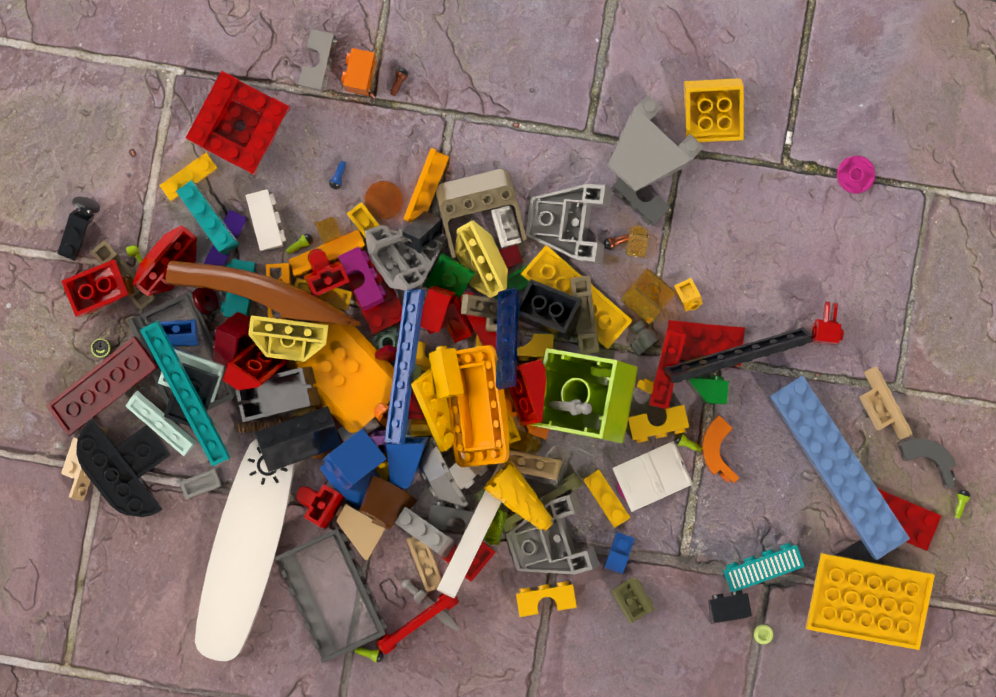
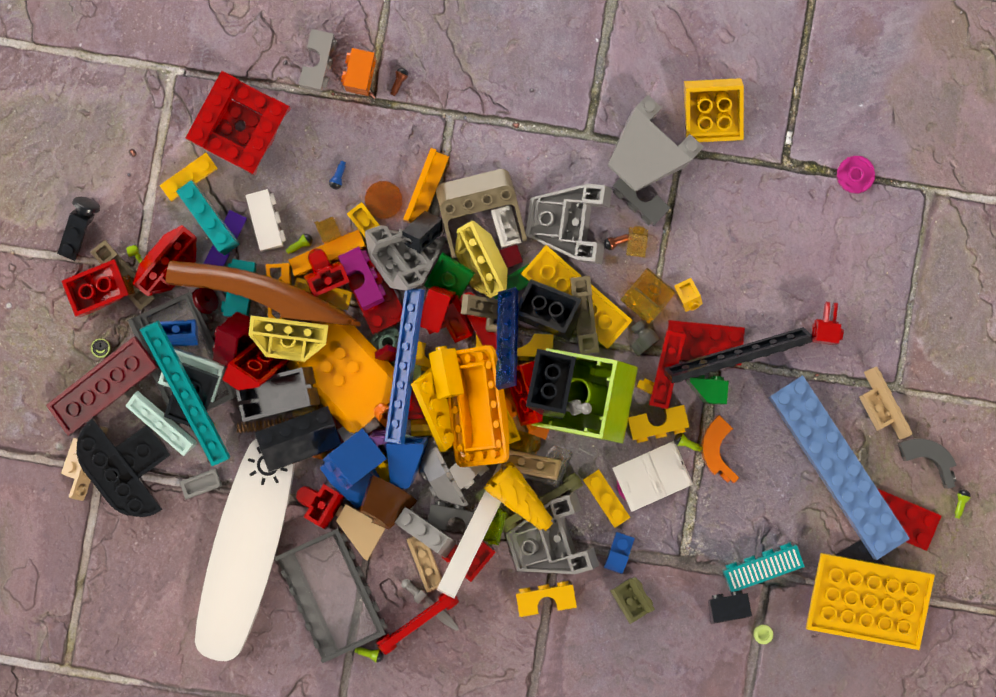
(550, 383): none -> black slope

